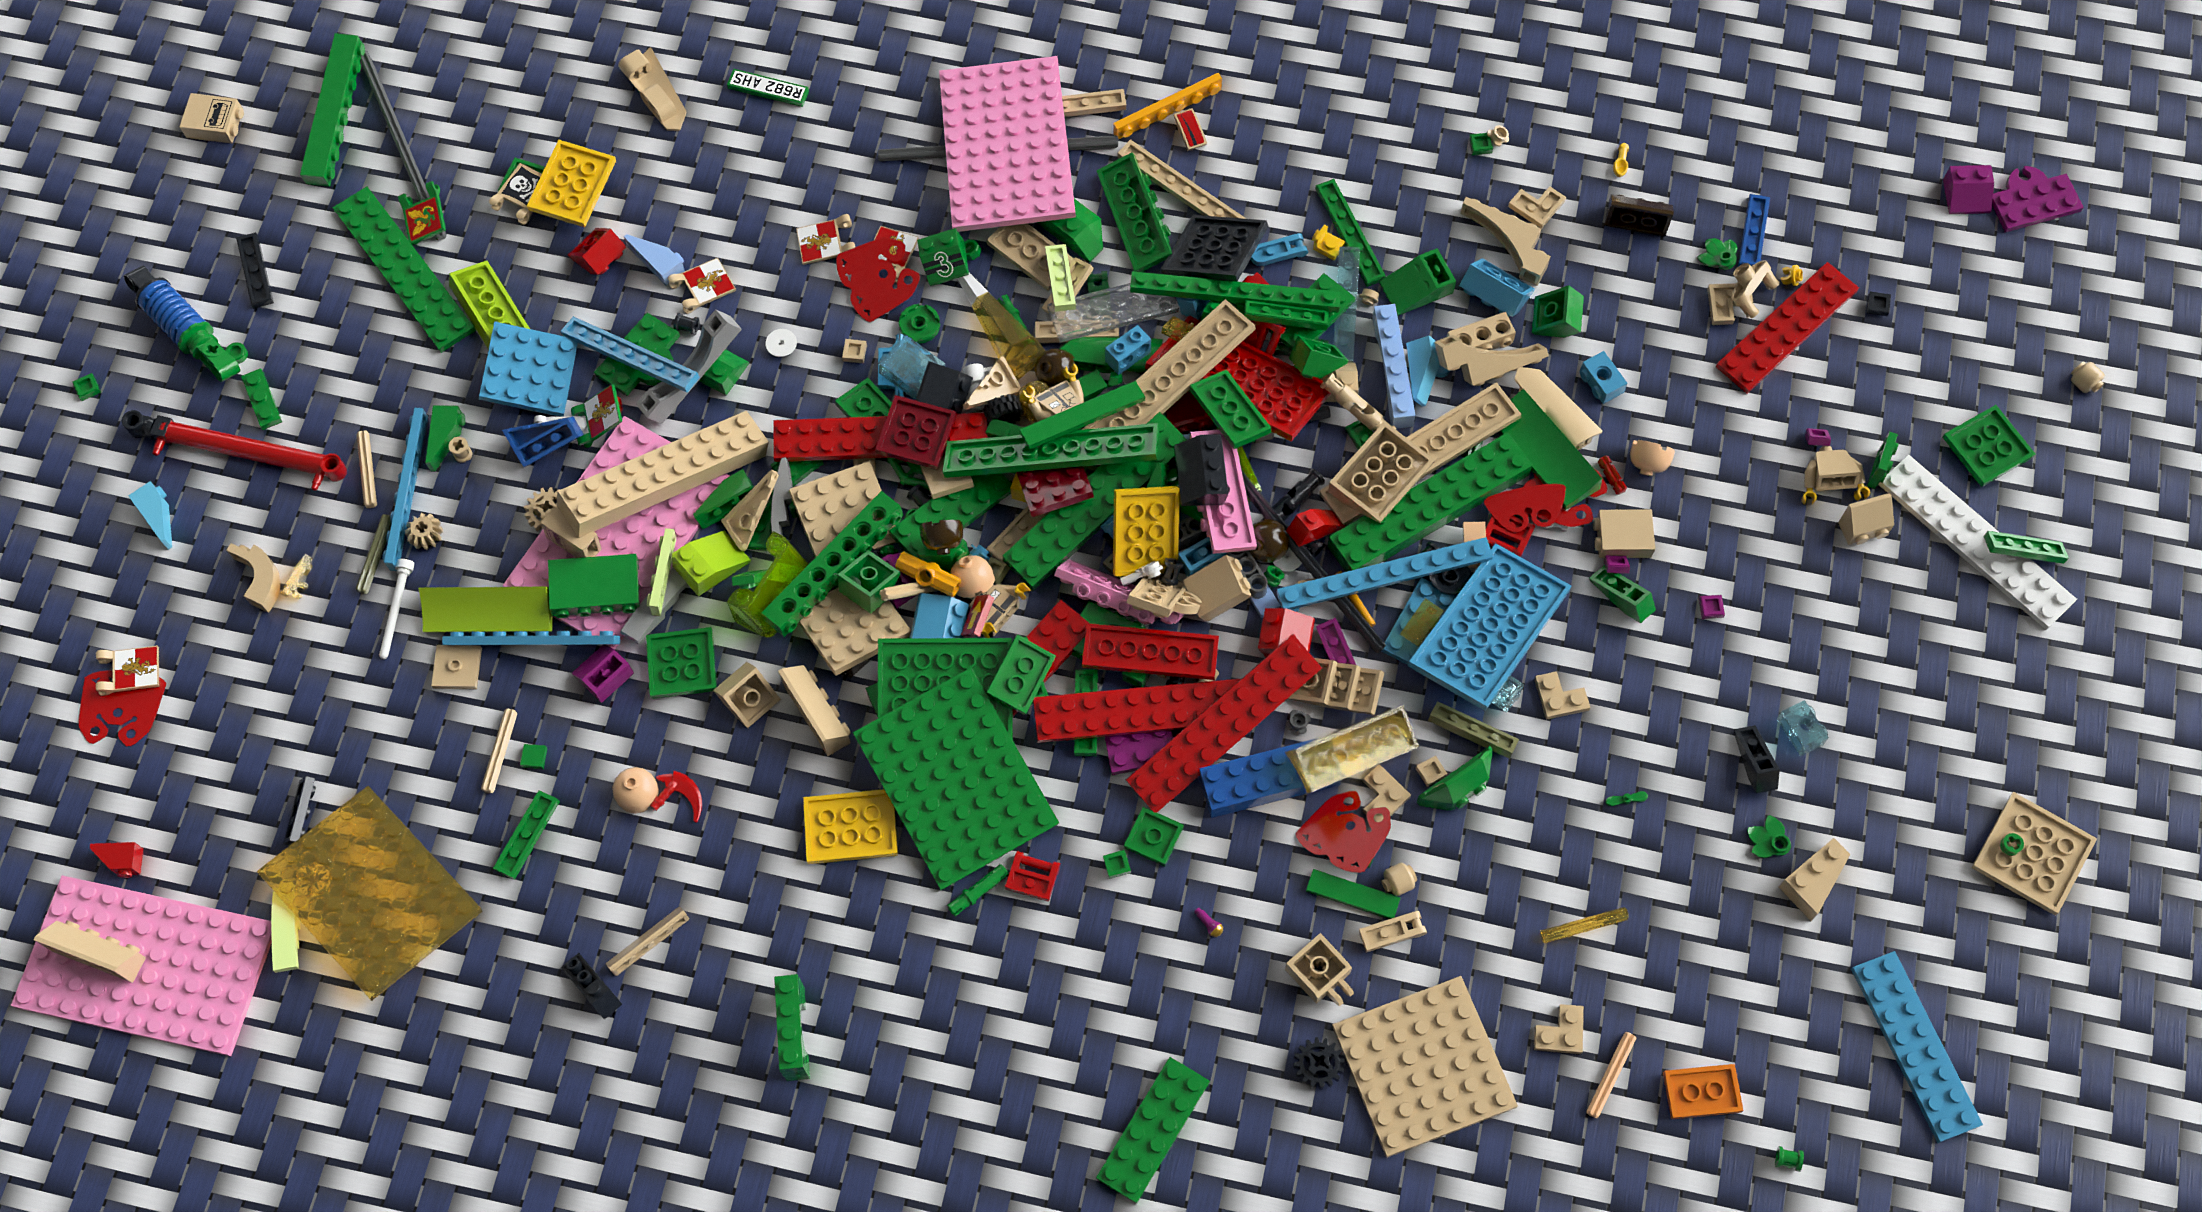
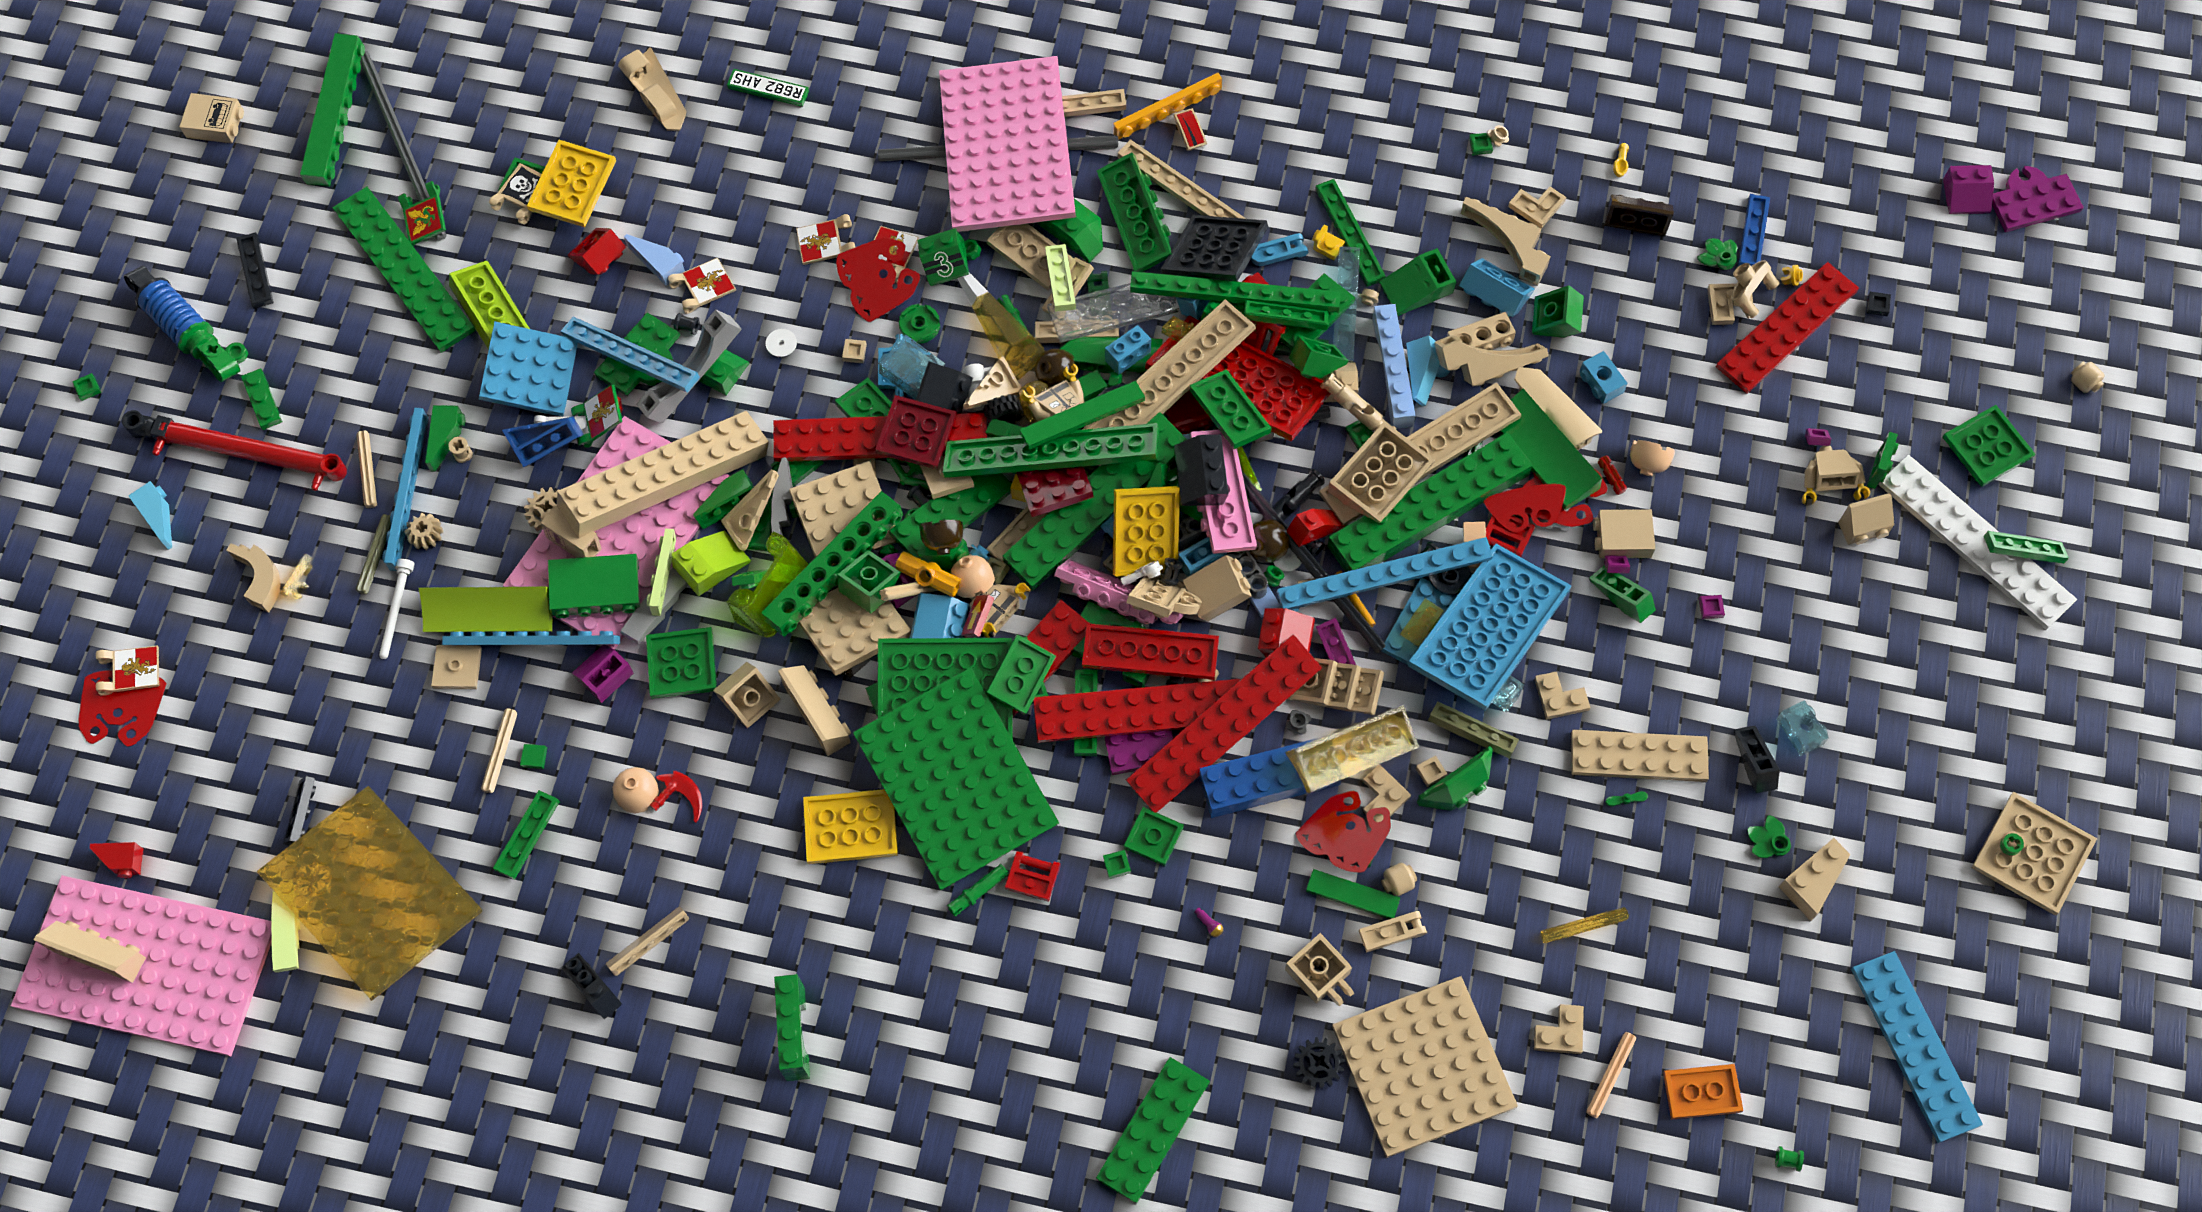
(1639, 755): none -> tan plate

